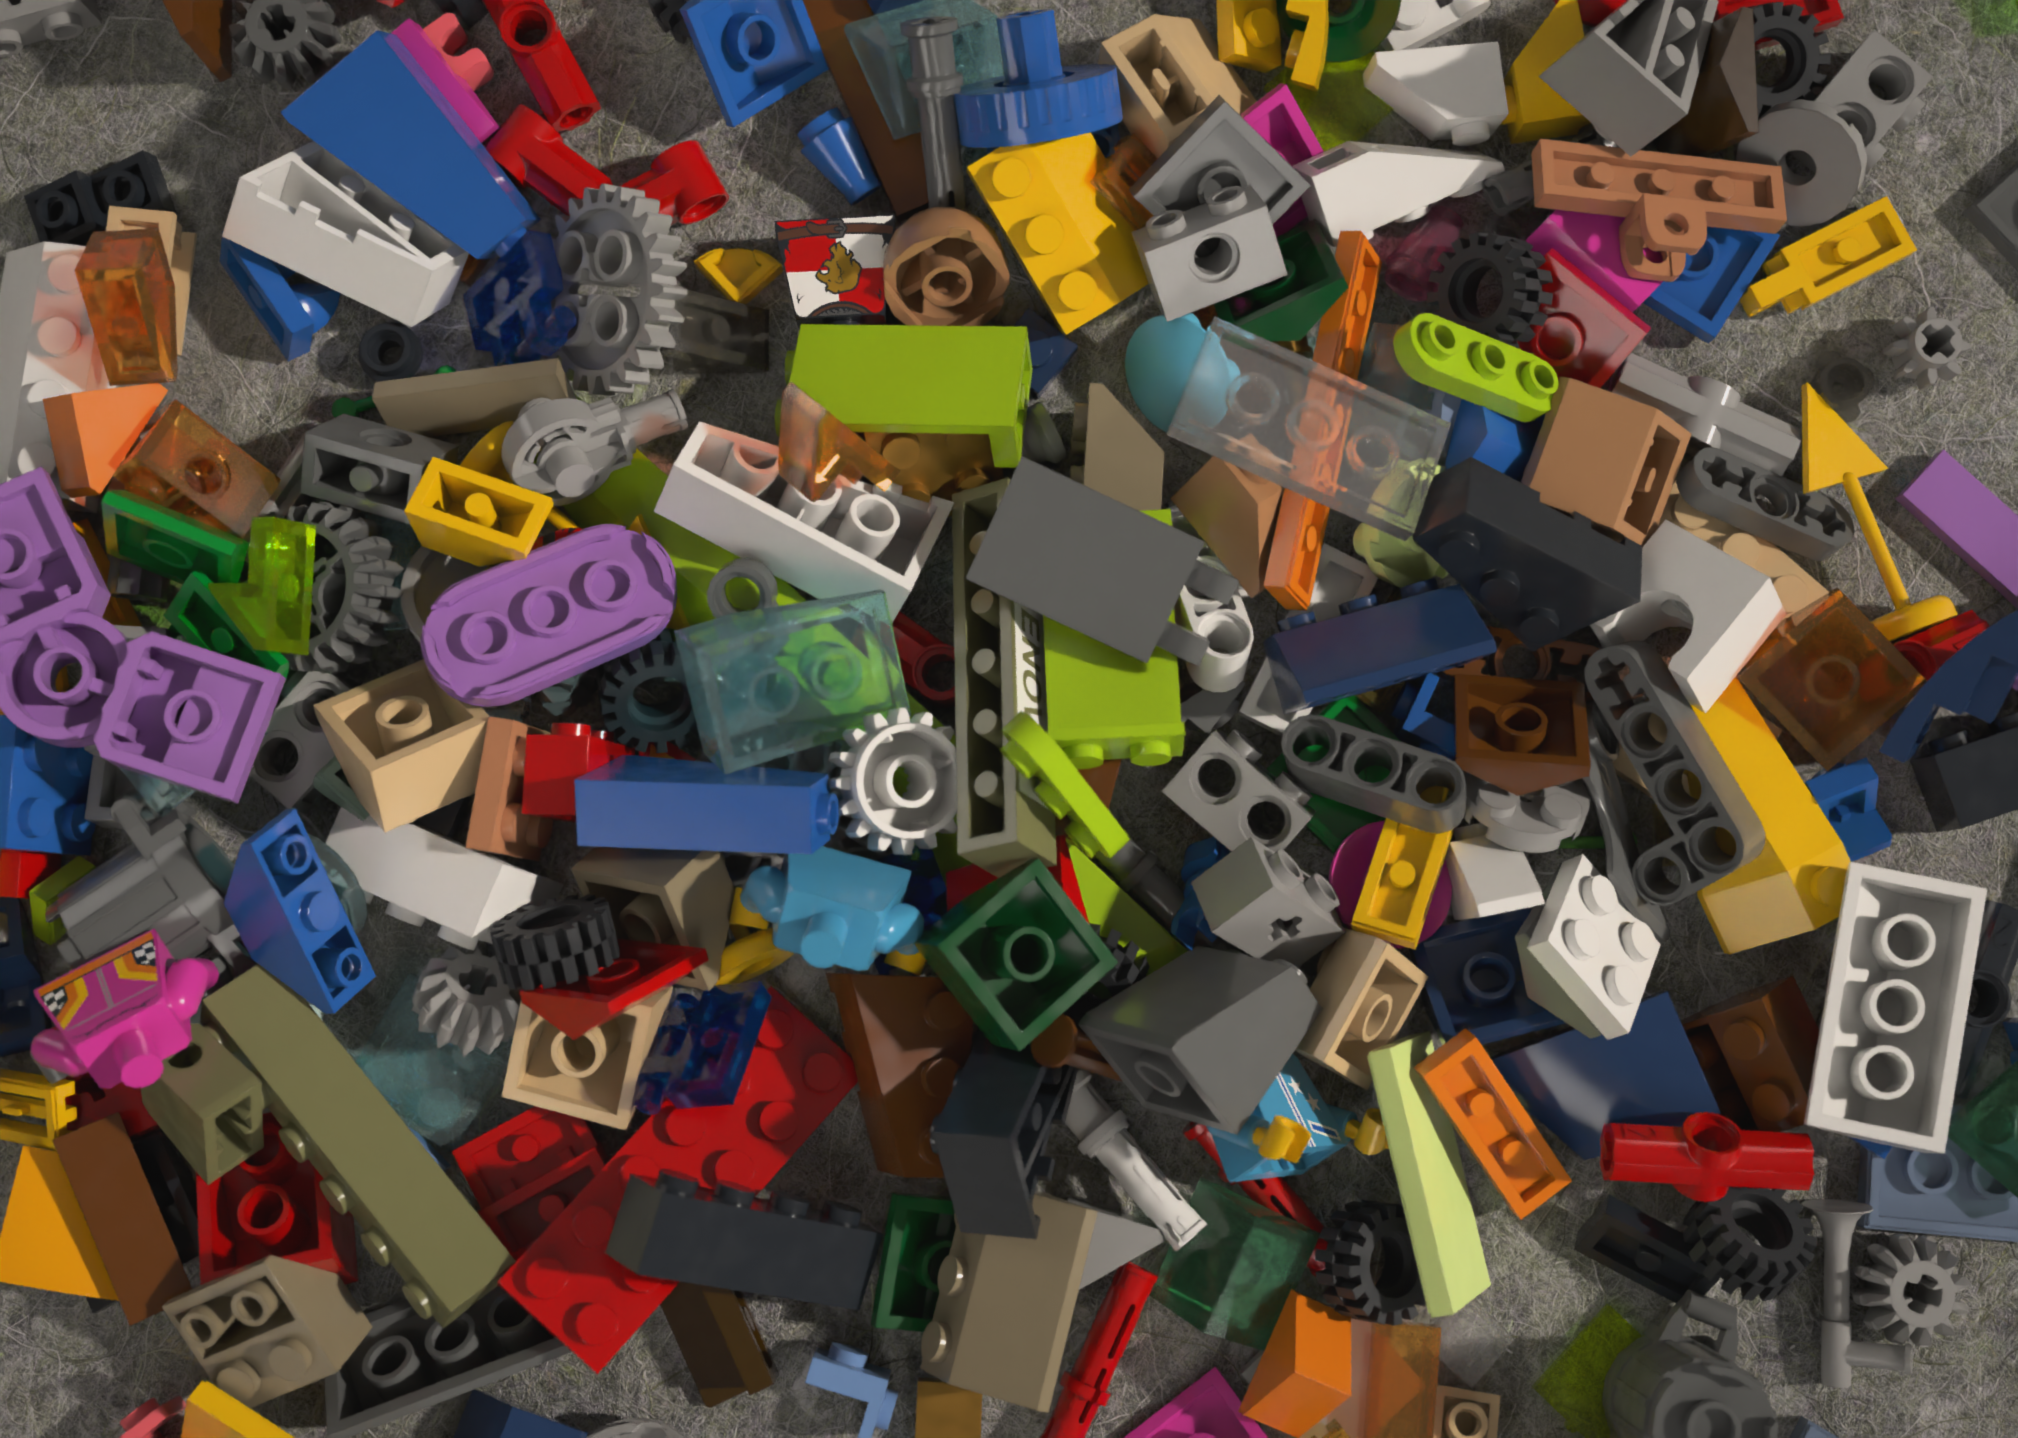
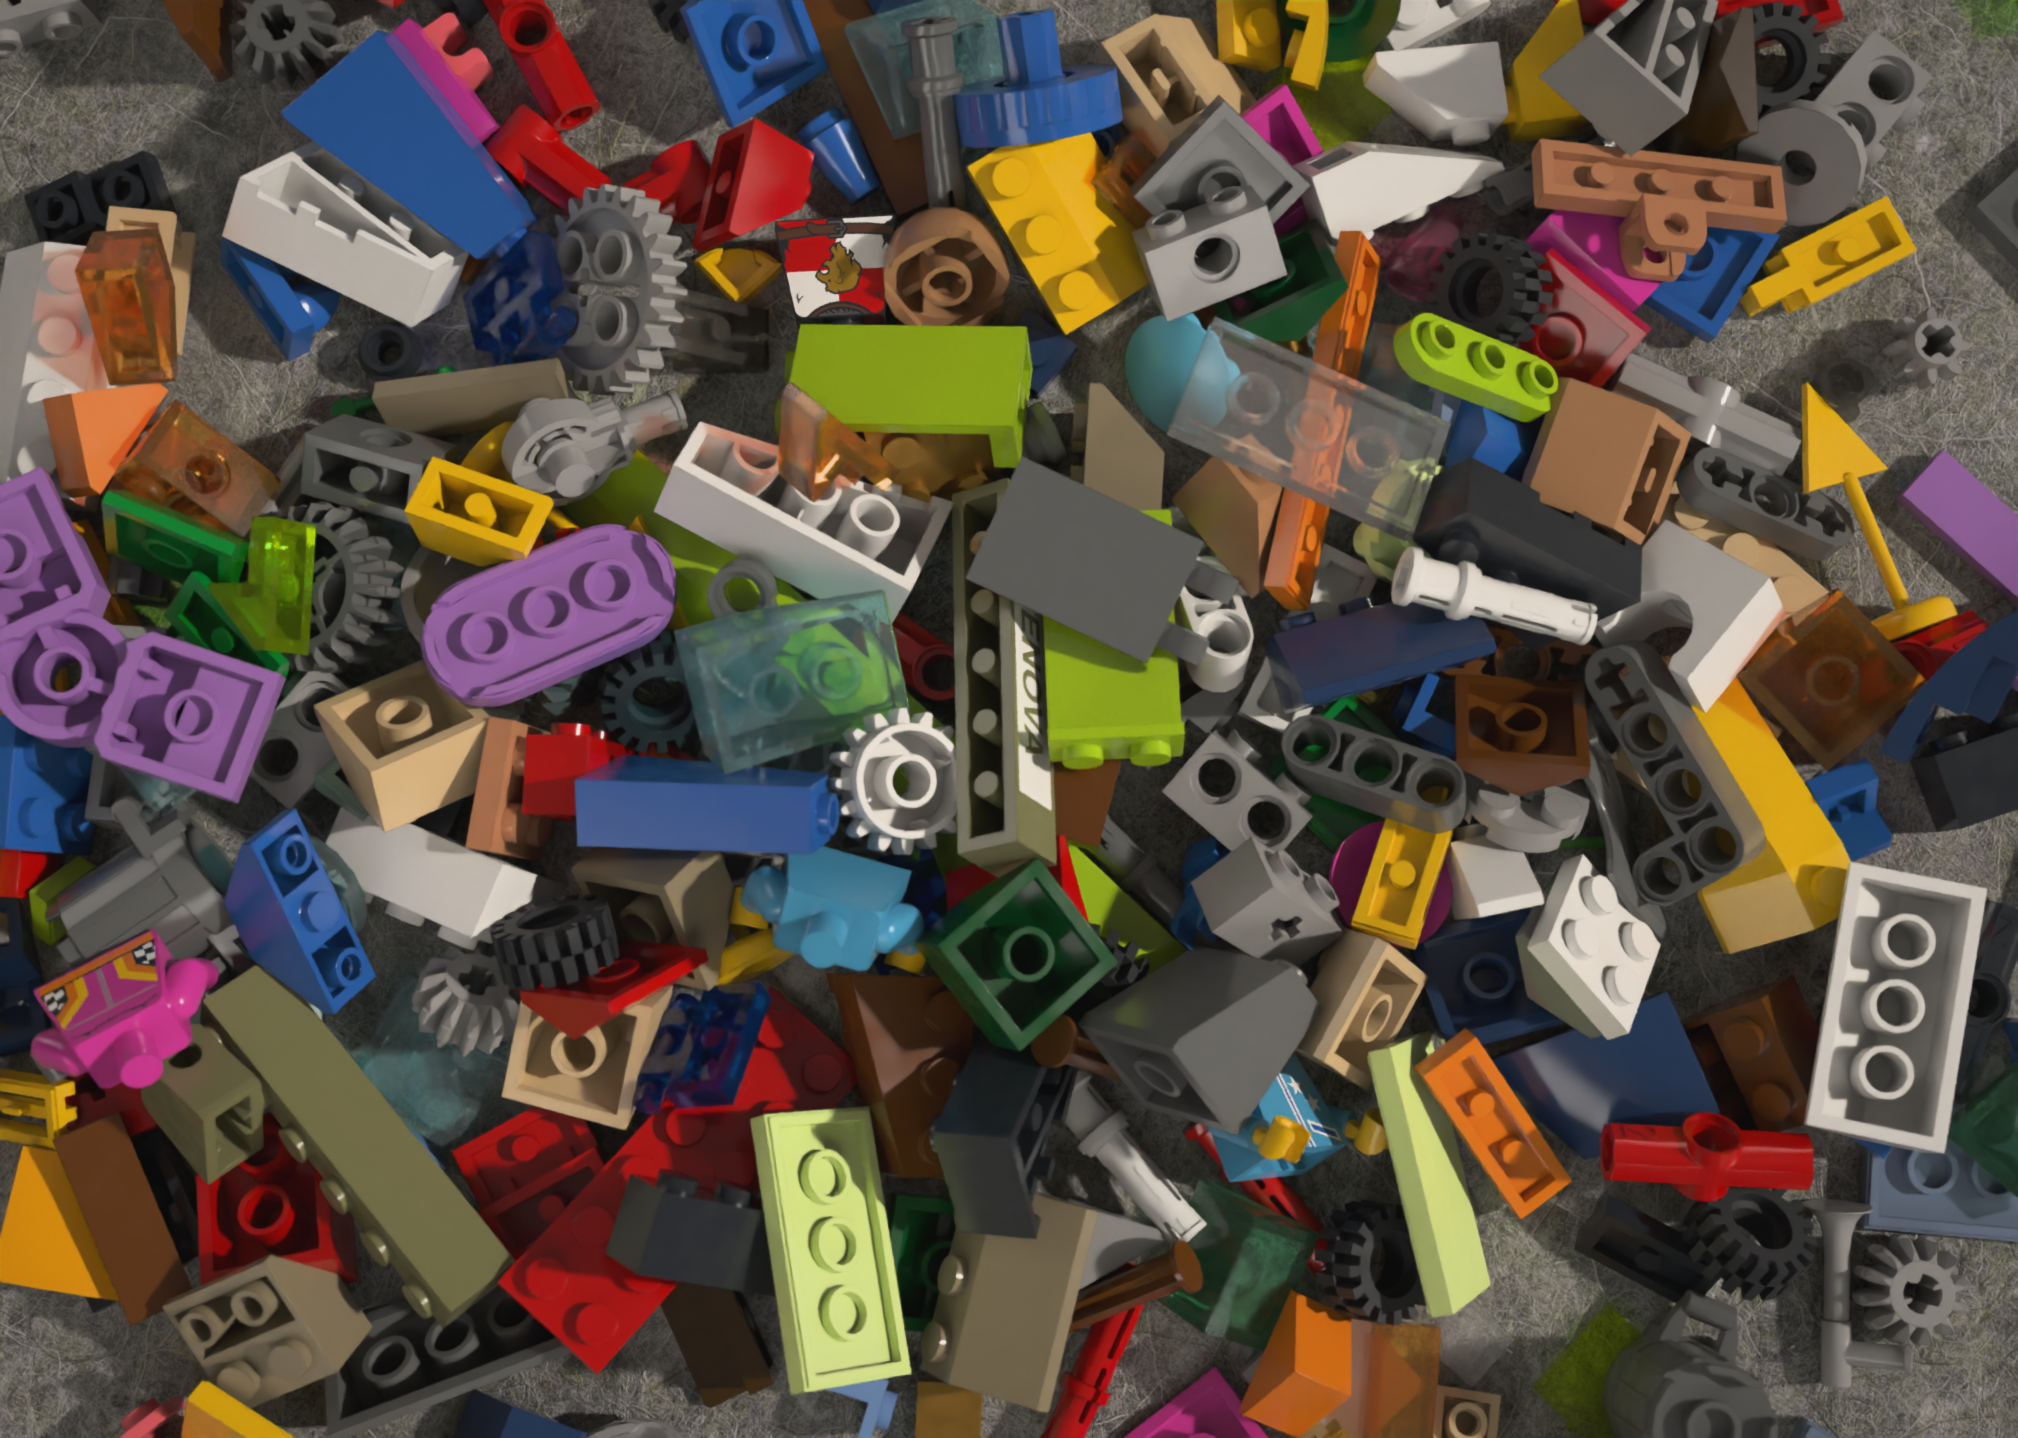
(751, 182): none -> red slope
(829, 1248): none -> yellowish green tile
(1062, 787): lime plate -> none
(1138, 1285): none -> reddish brown axle
(1466, 592): none -> white pin

